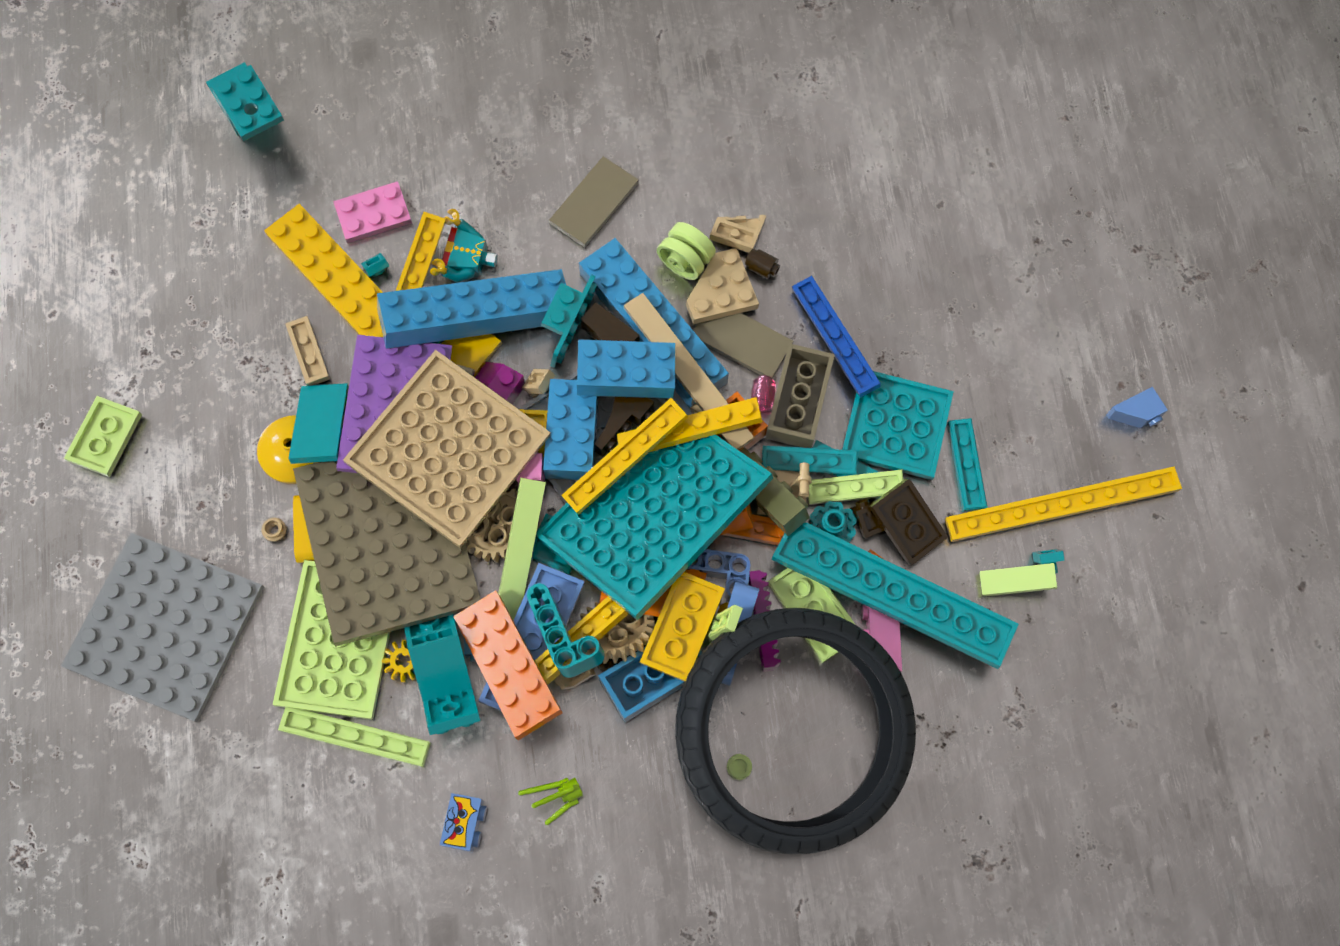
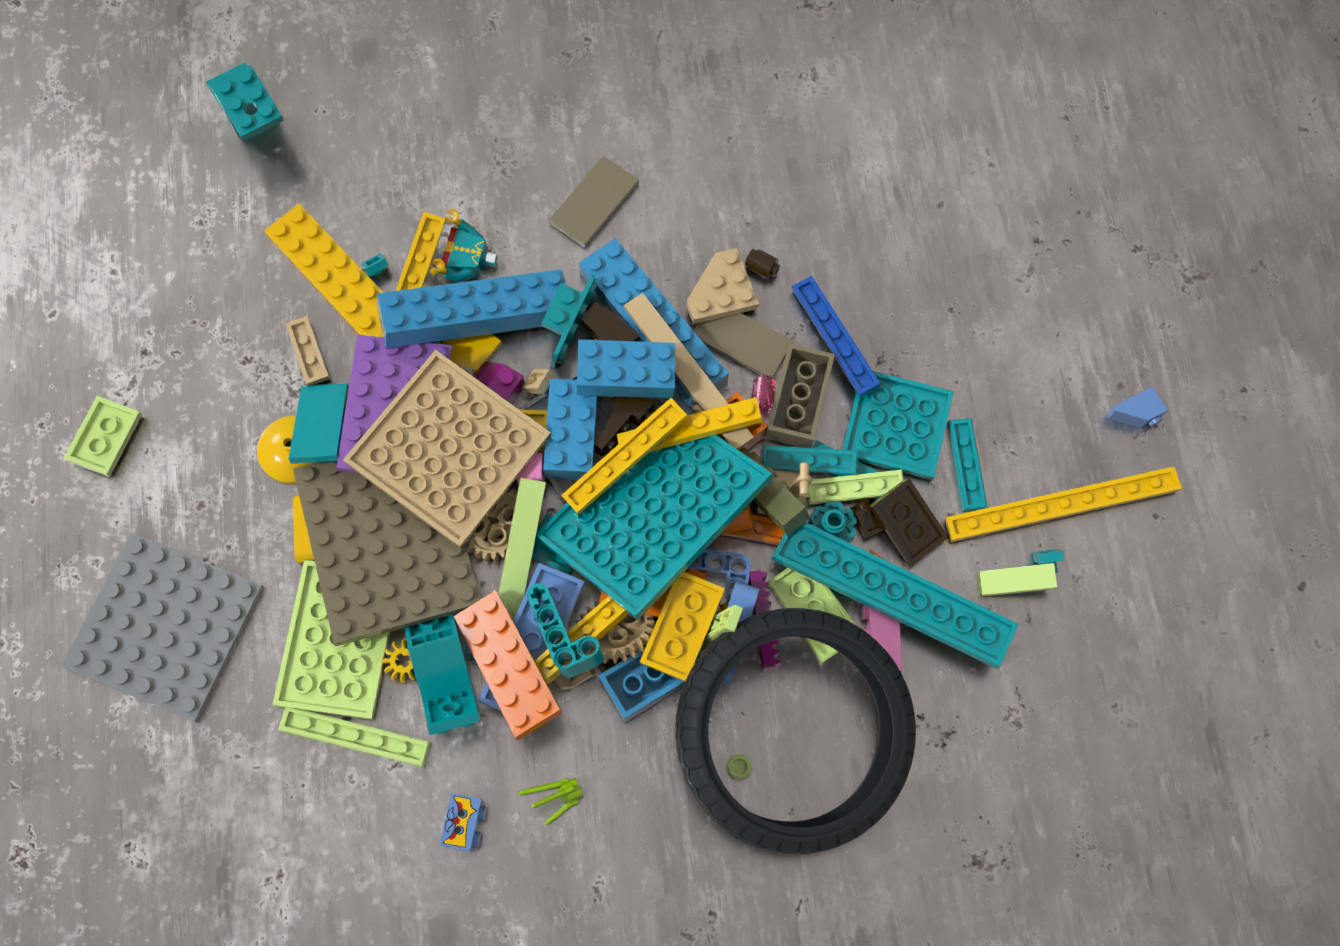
(269, 524): tan plate -> none
(372, 212): bright pink plate -> none
(686, 250): yellowish green wheel -> none
(737, 231): tan wing -> none

